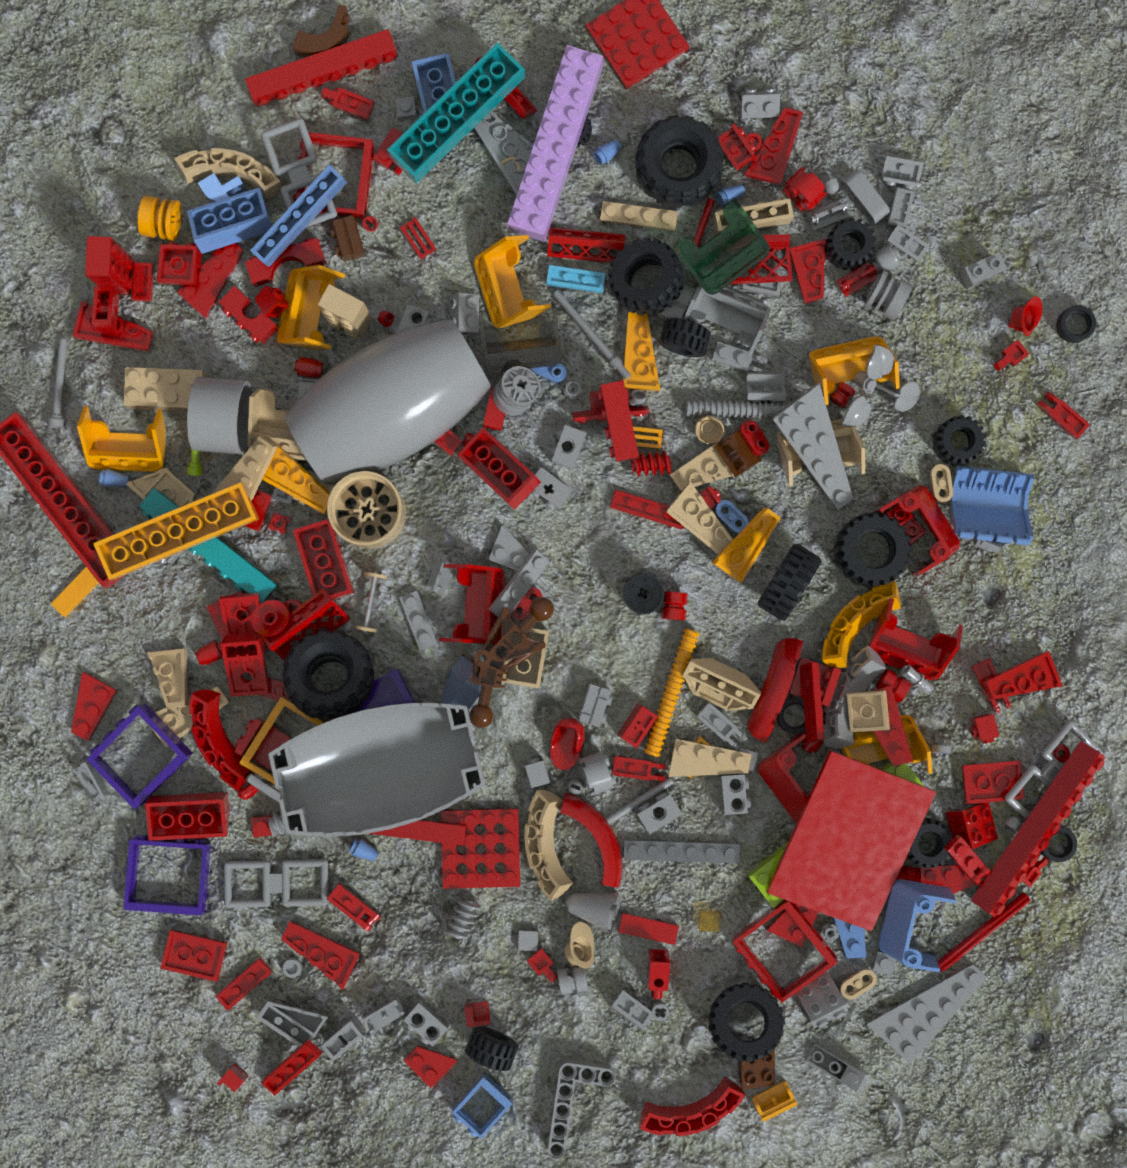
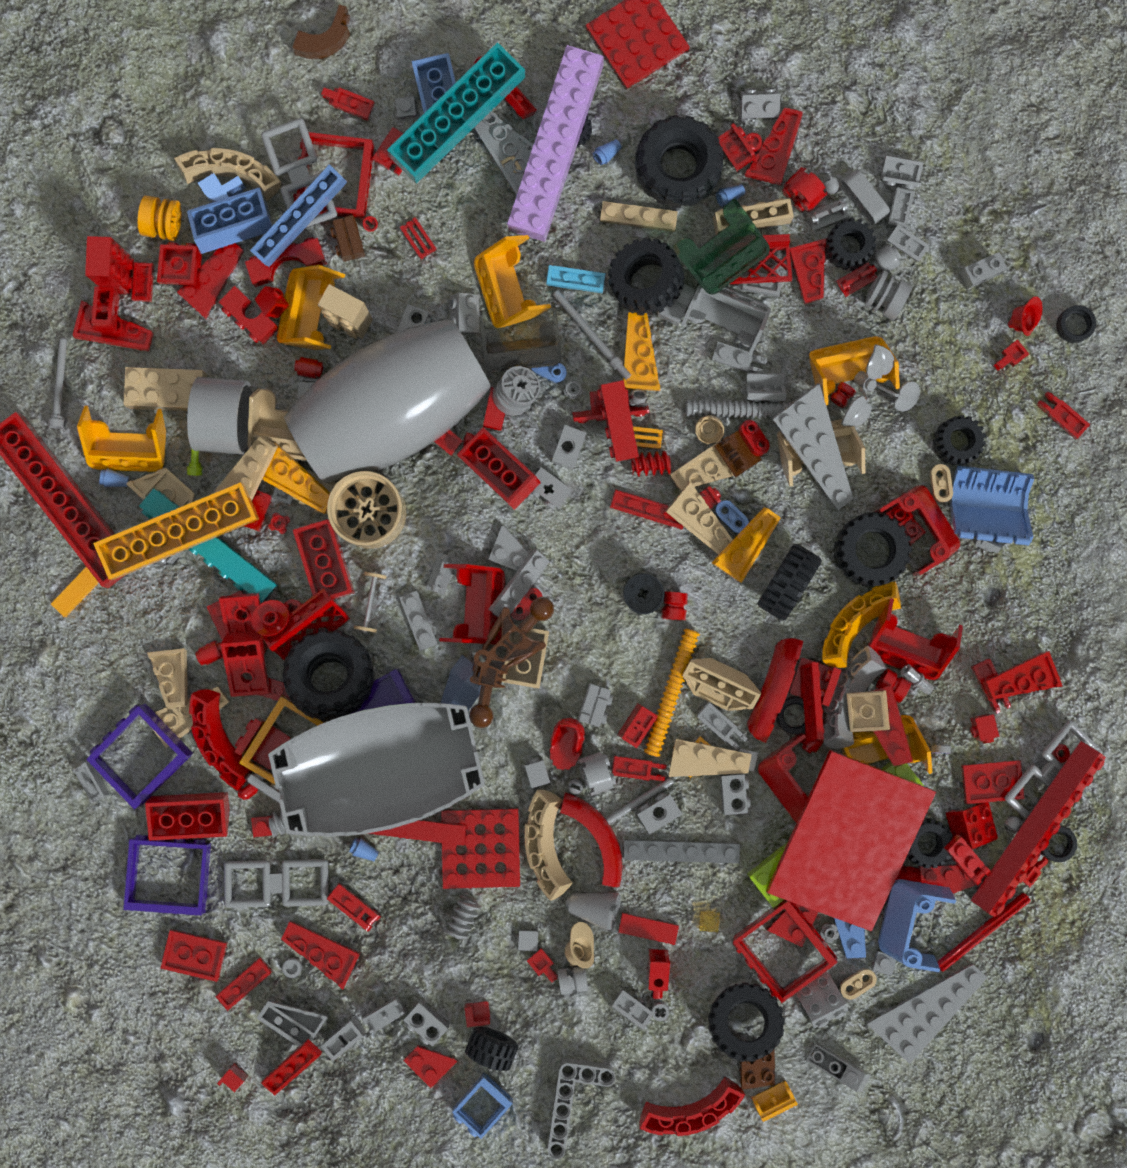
(91, 705): red wing -> none
(321, 68): red brick -> none
(389, 320): red hinge -> none
(582, 239): red fence -> none
(684, 337): black tyre -> none
(703, 221): red bar -> none

